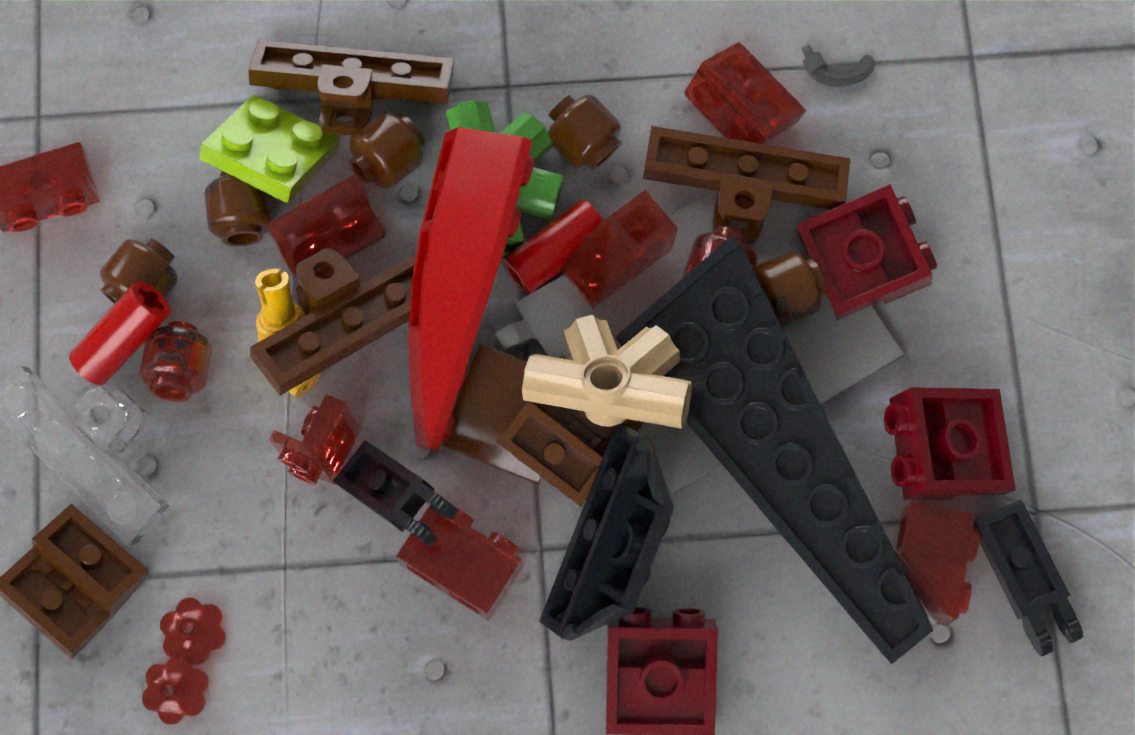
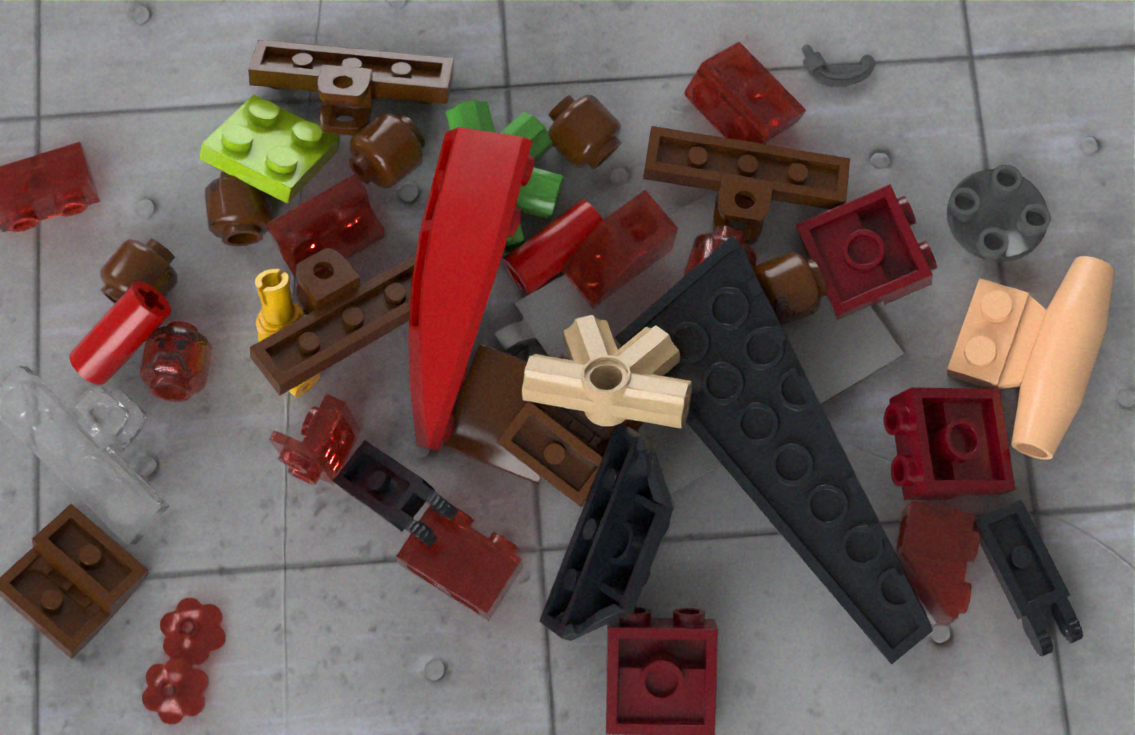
(998, 214): none -> dark grey dish
(1045, 352): none -> light nougat plate

